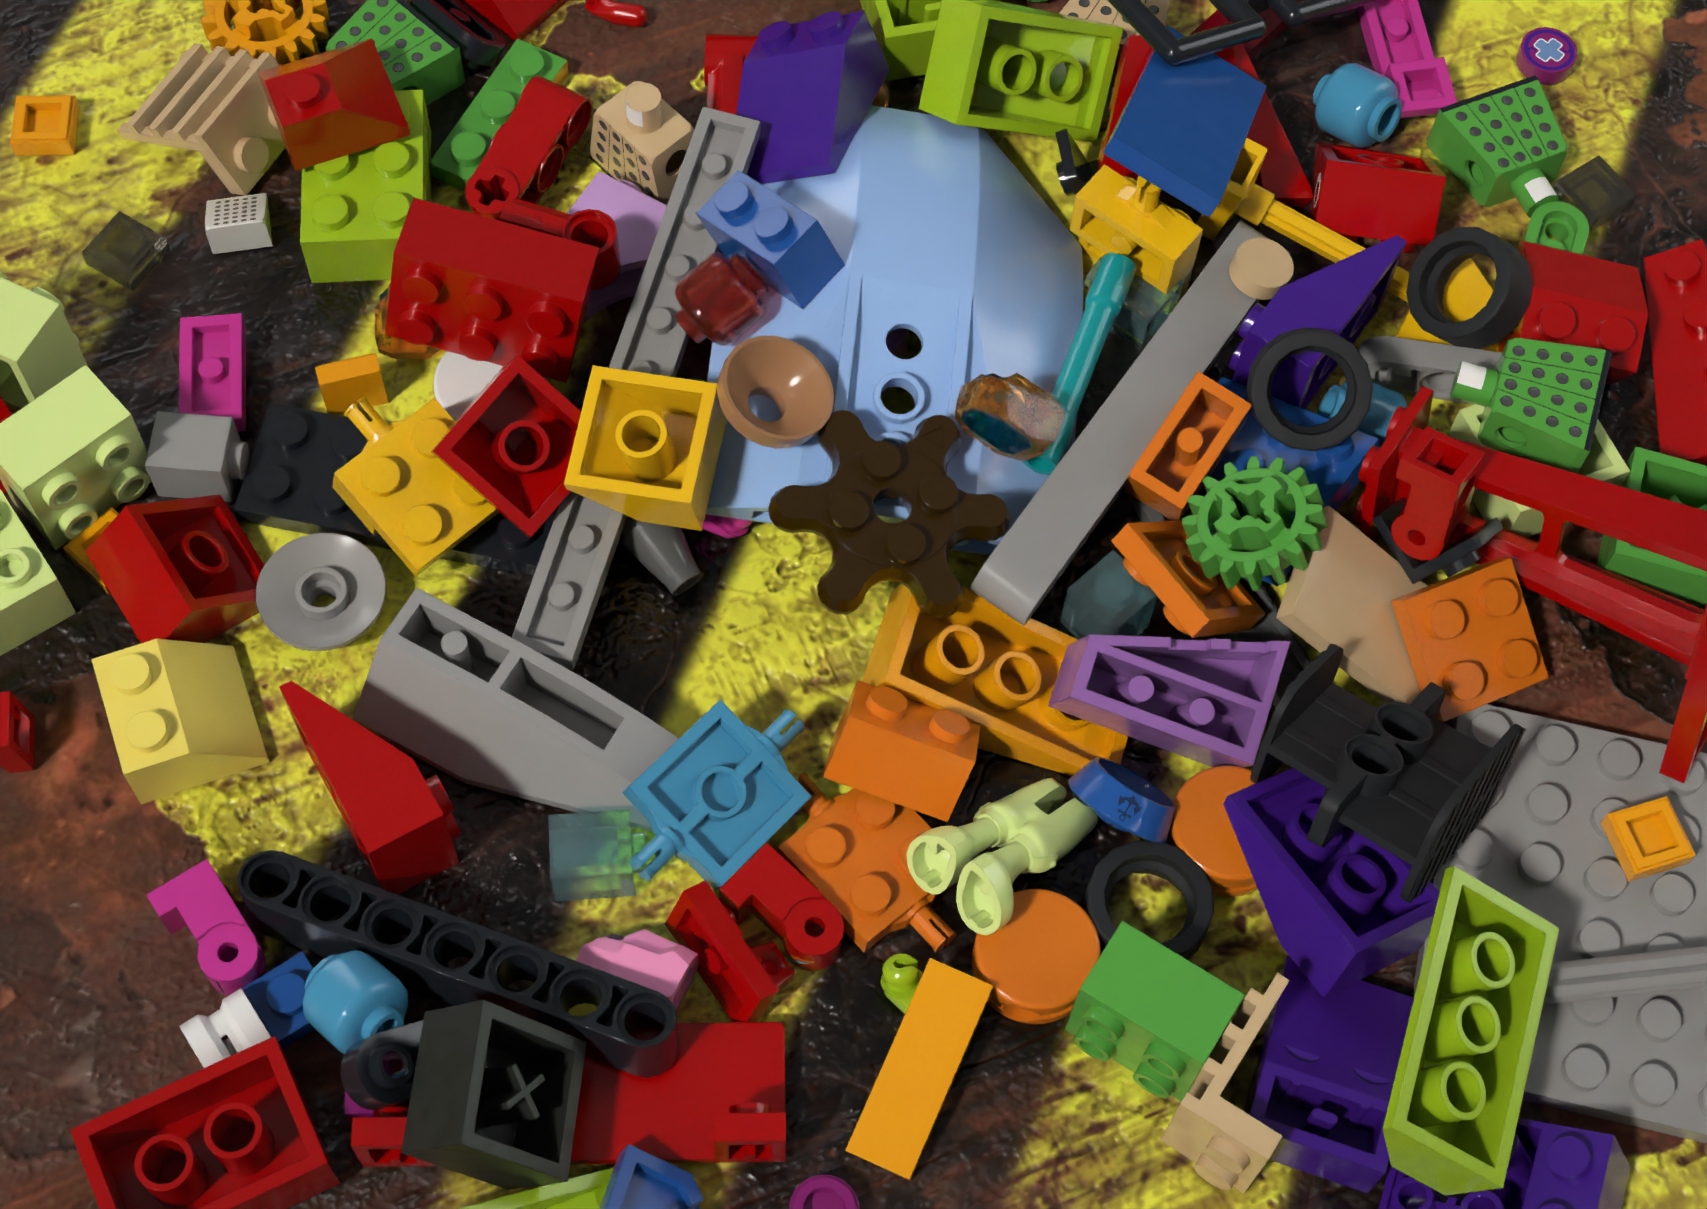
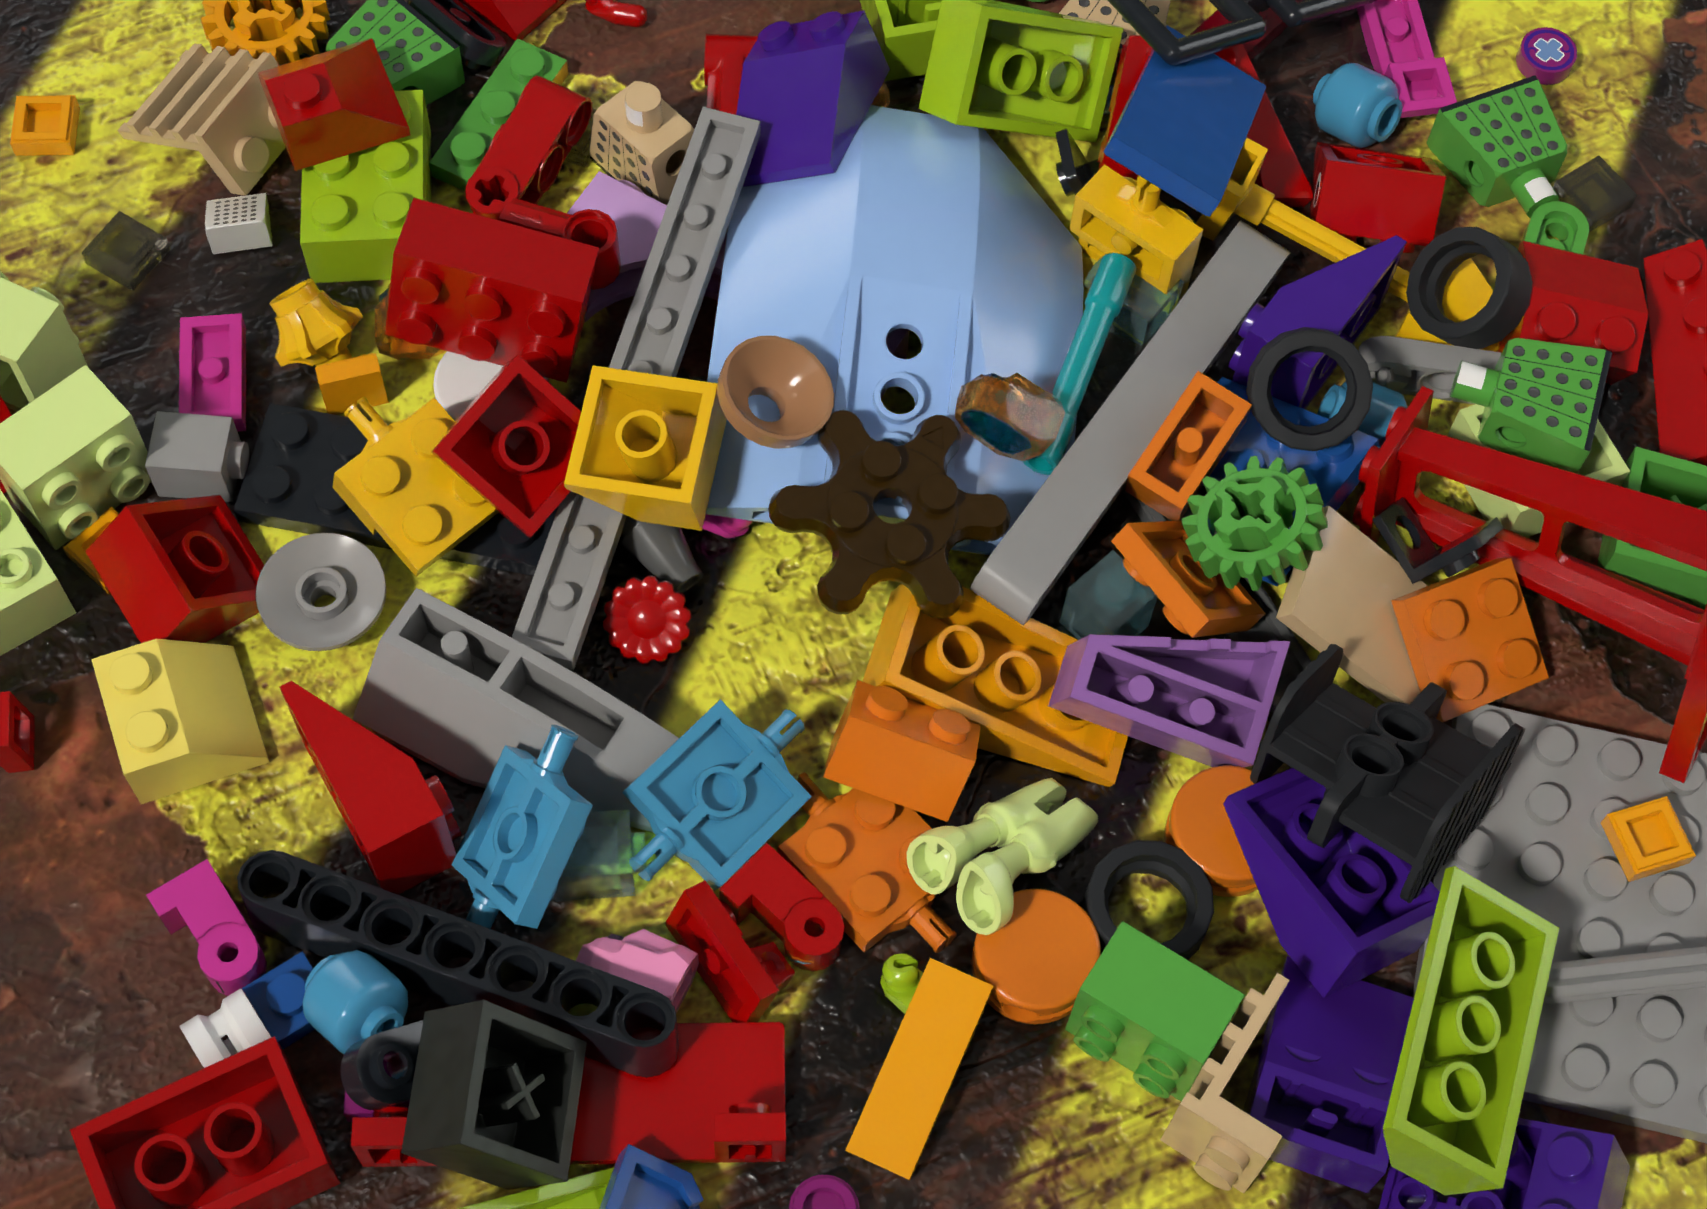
(312, 326): none -> yellow rock
(522, 833): none -> dark azure plate
(647, 619): none -> red piece
(720, 299): clear red head -> none
(772, 236): blue brick -> none
(1124, 799): blue hat -> none
(1261, 268): tan tile -> none
(1441, 490): red leg -> none

